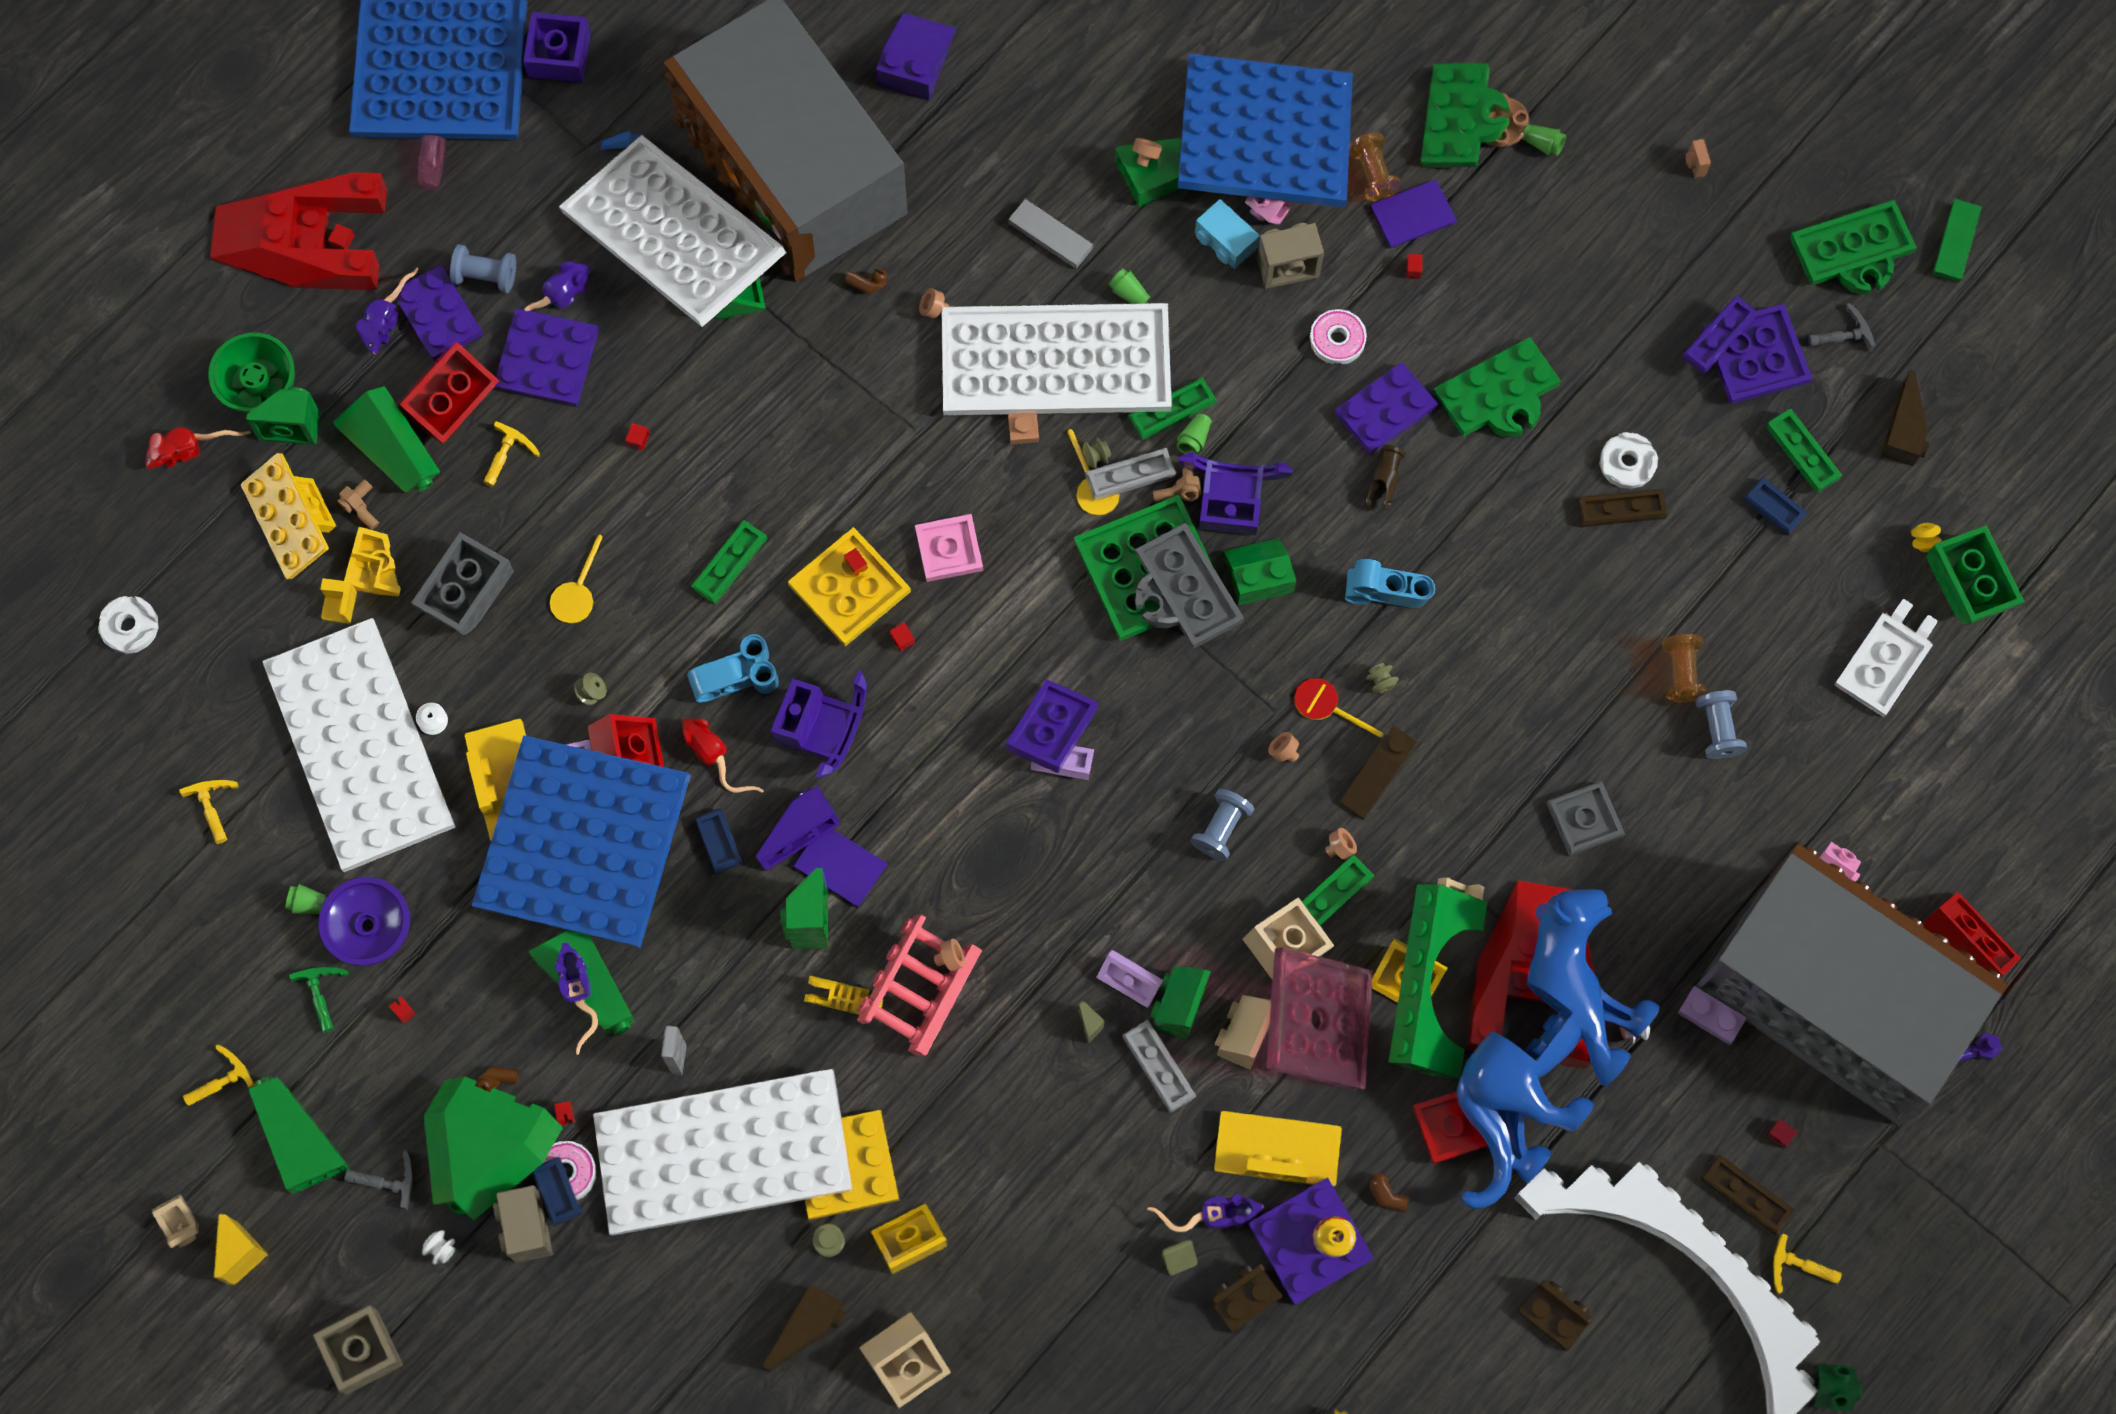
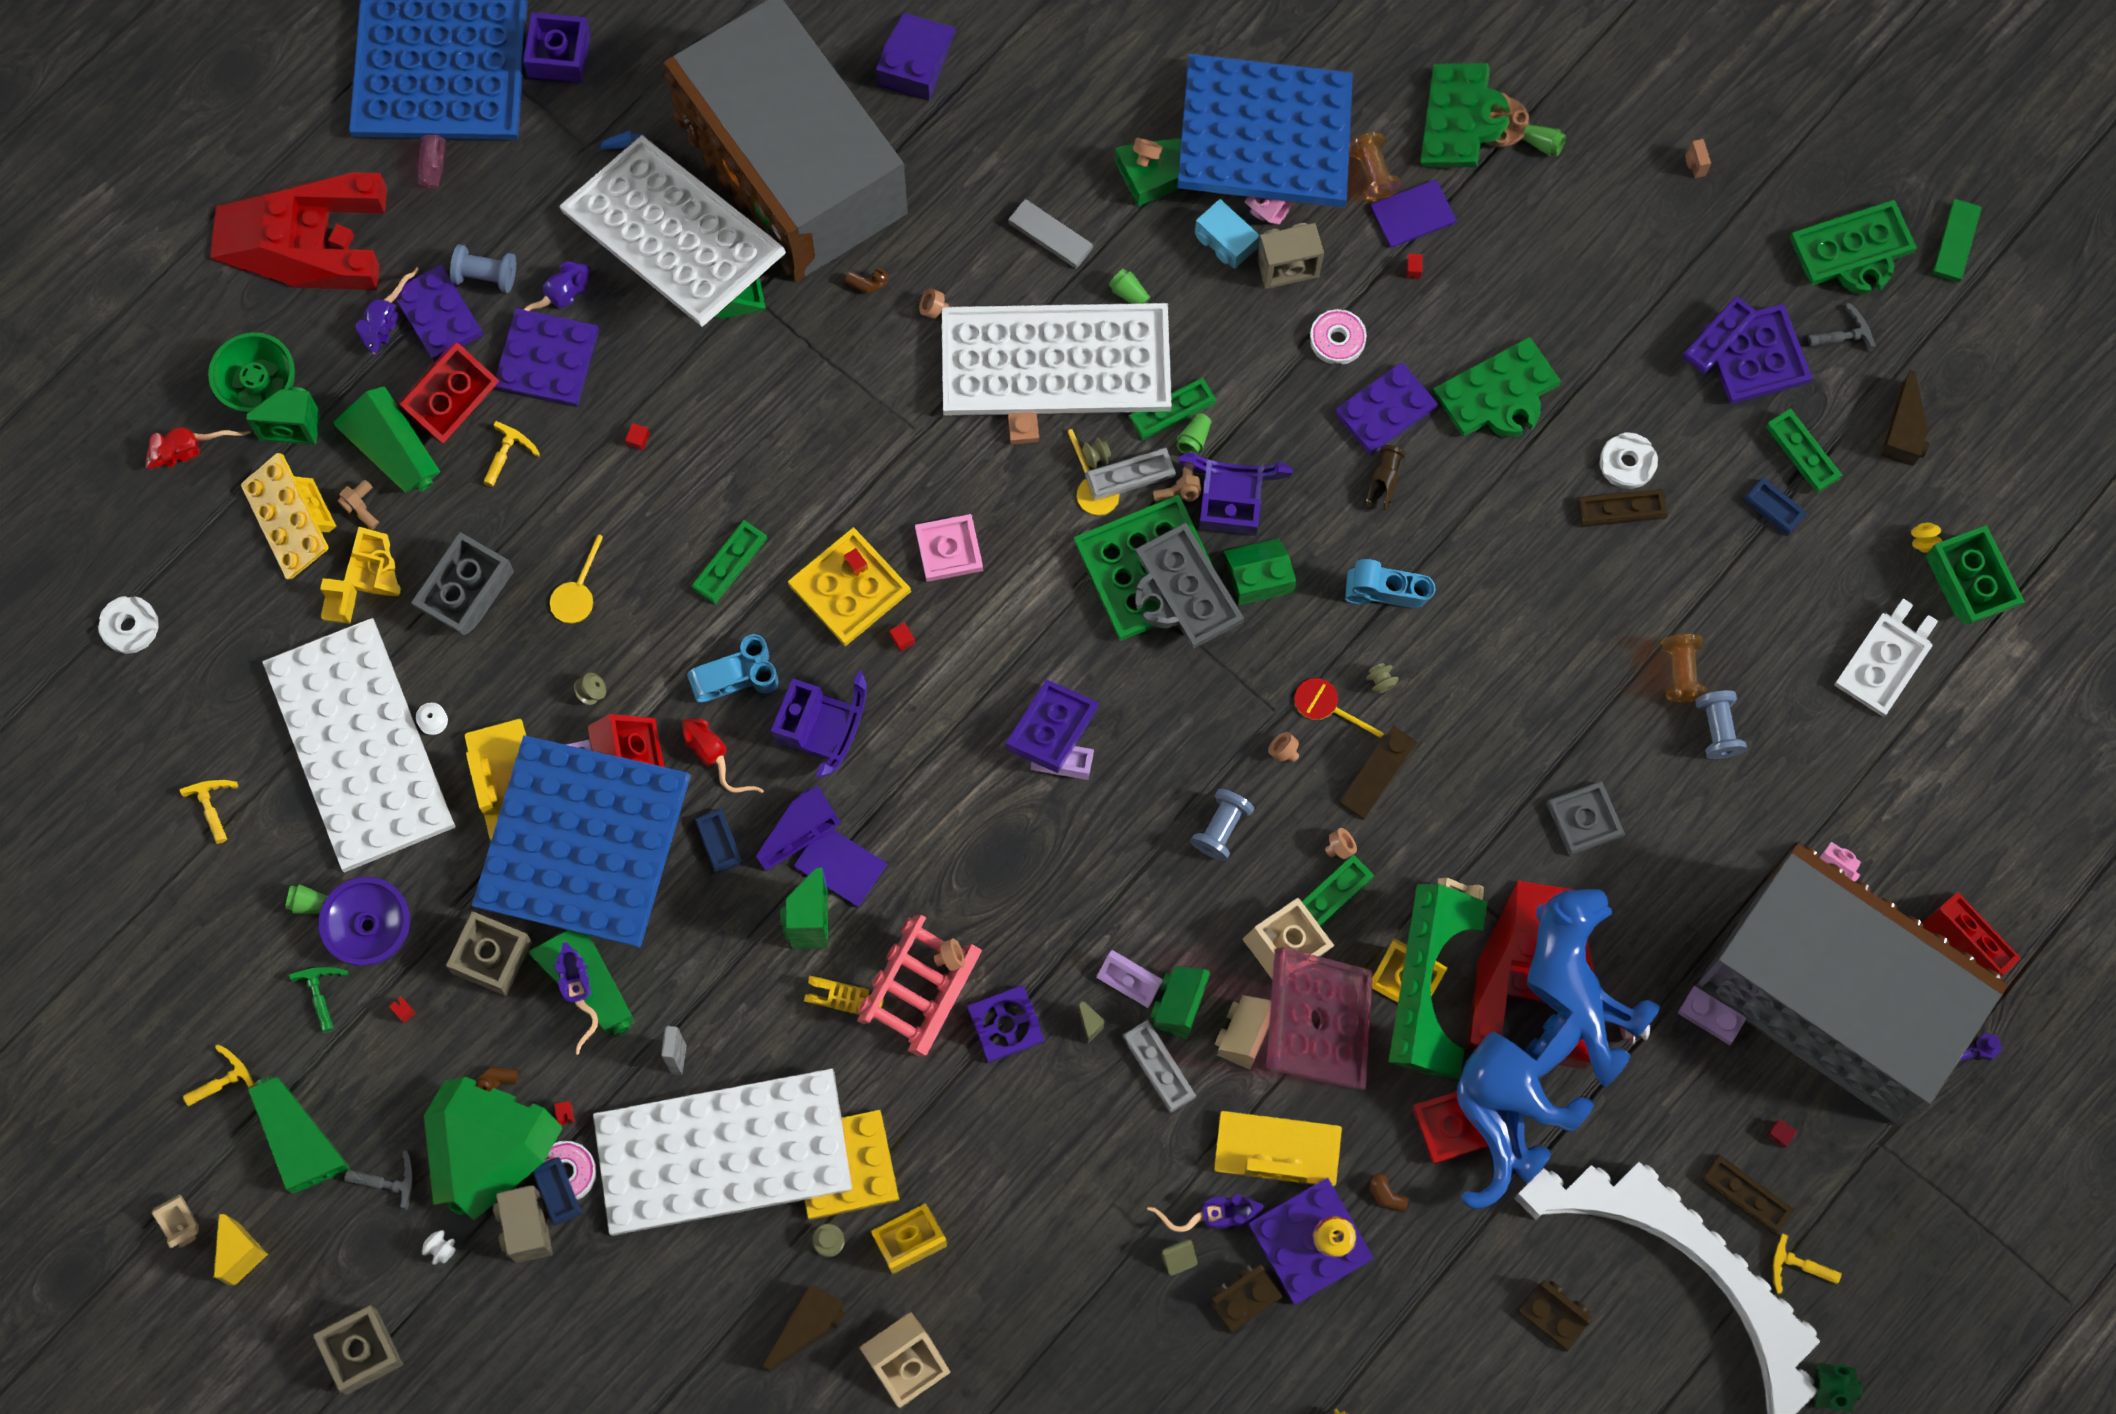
(489, 953): none -> dark tan brick
(1019, 997): none -> dark purple piece

